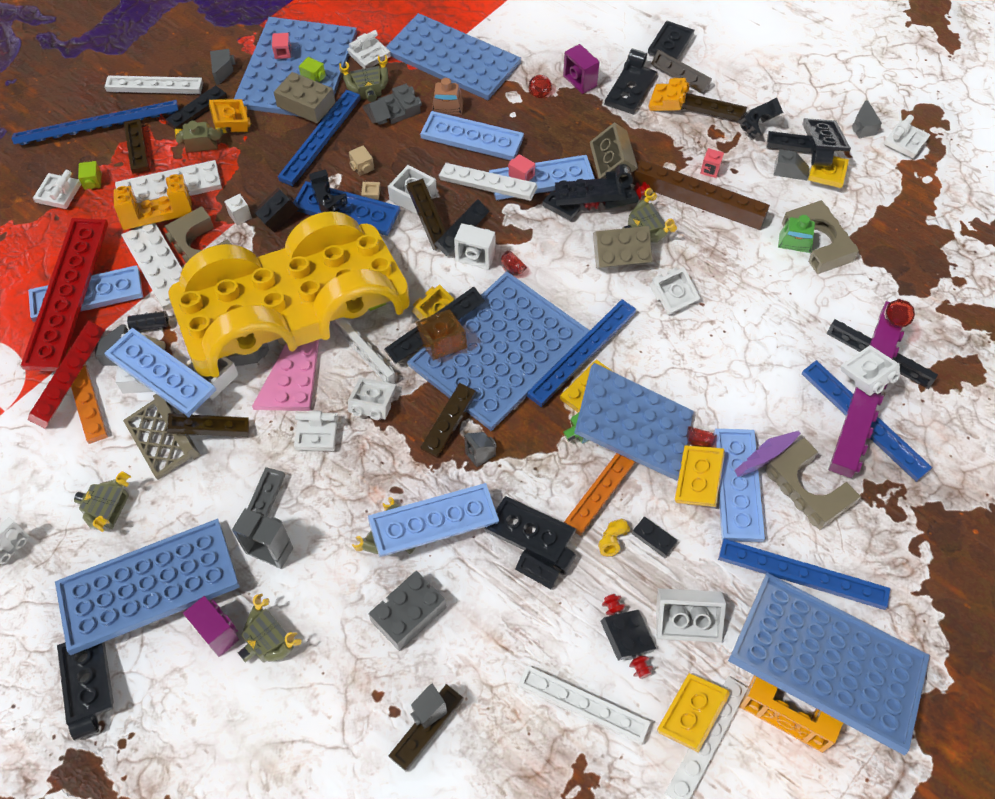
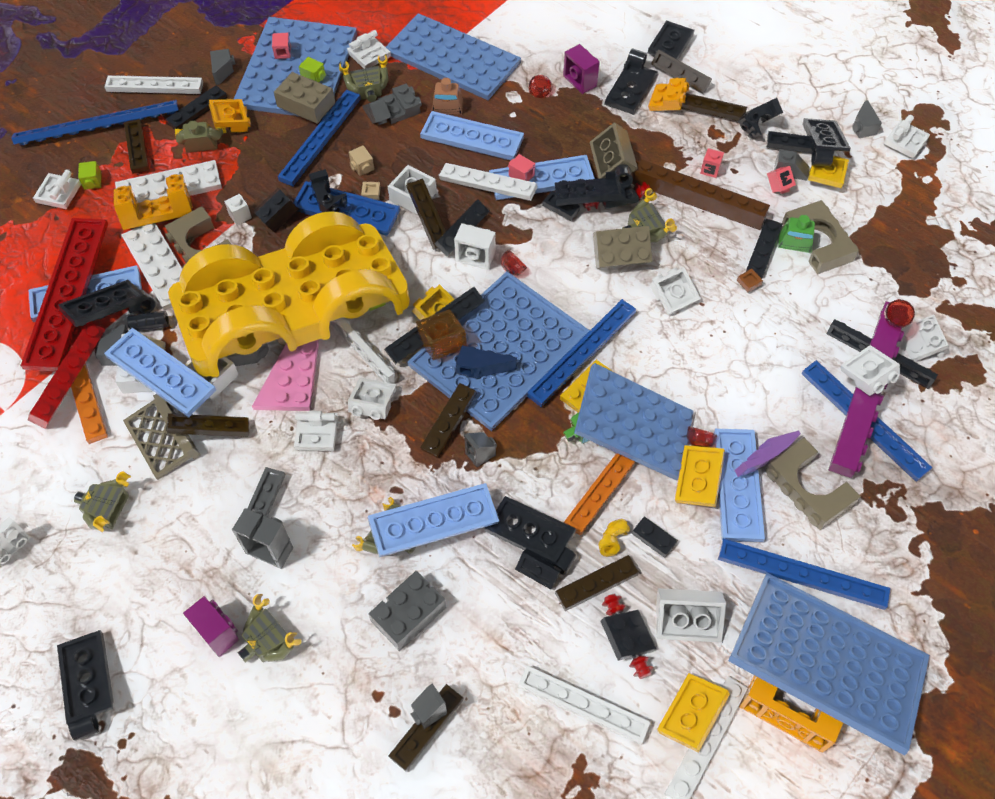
(105, 302): none -> black hinge
(144, 586): medium blue plate -> none
(480, 363): none -> dark blue slope
(596, 583): none -> dark brown plate
(749, 280): none -> dark orange plate
(764, 247): none -> black plate
(781, 179): none -> coral brick
(924, 339): none -> white plate

